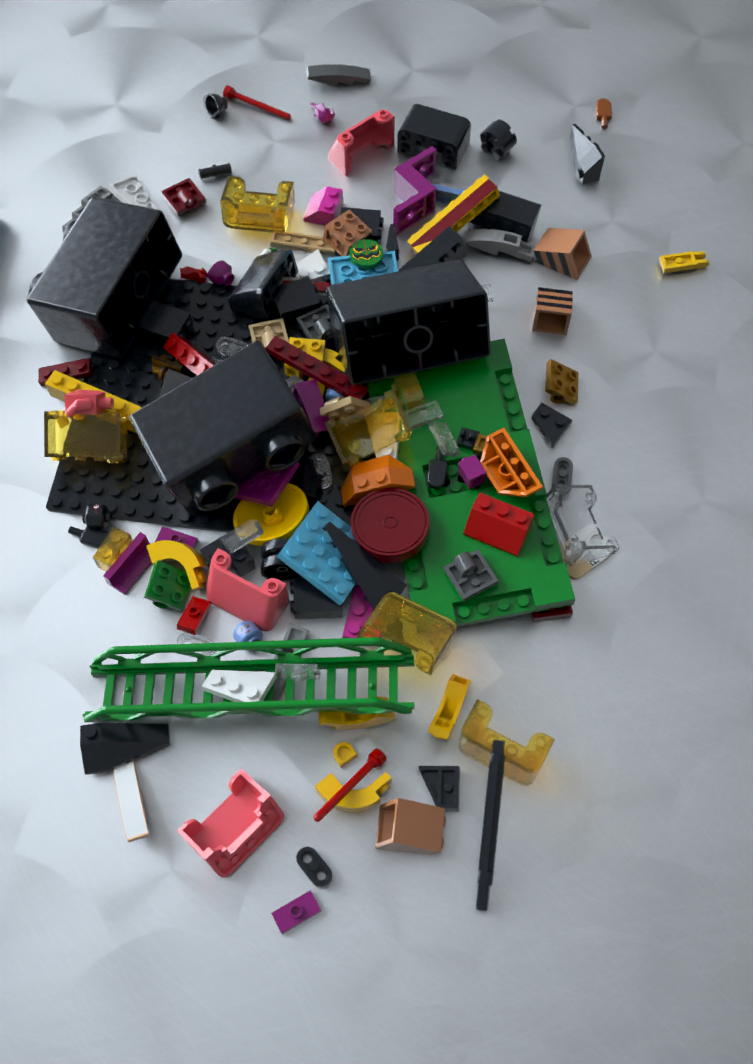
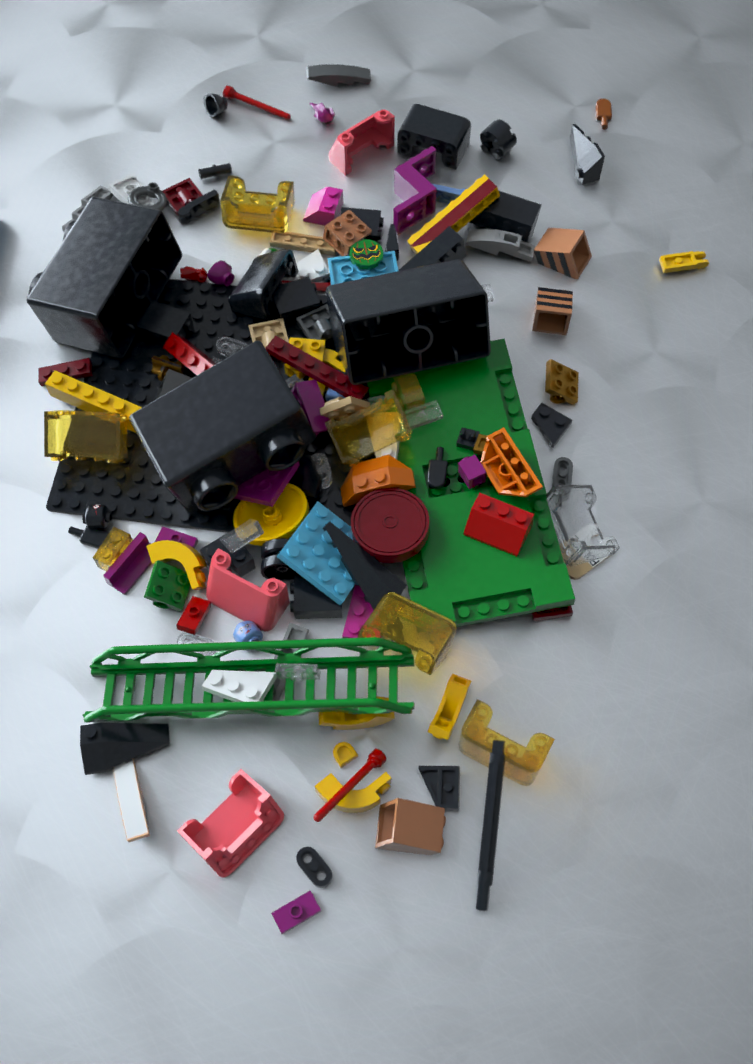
(84, 403): coral torso -> none
(152, 191): none -> dark grey piece
(198, 206): none -> black hinge
(444, 439): clear plate -> none
(470, 574): dark grey plate -> none

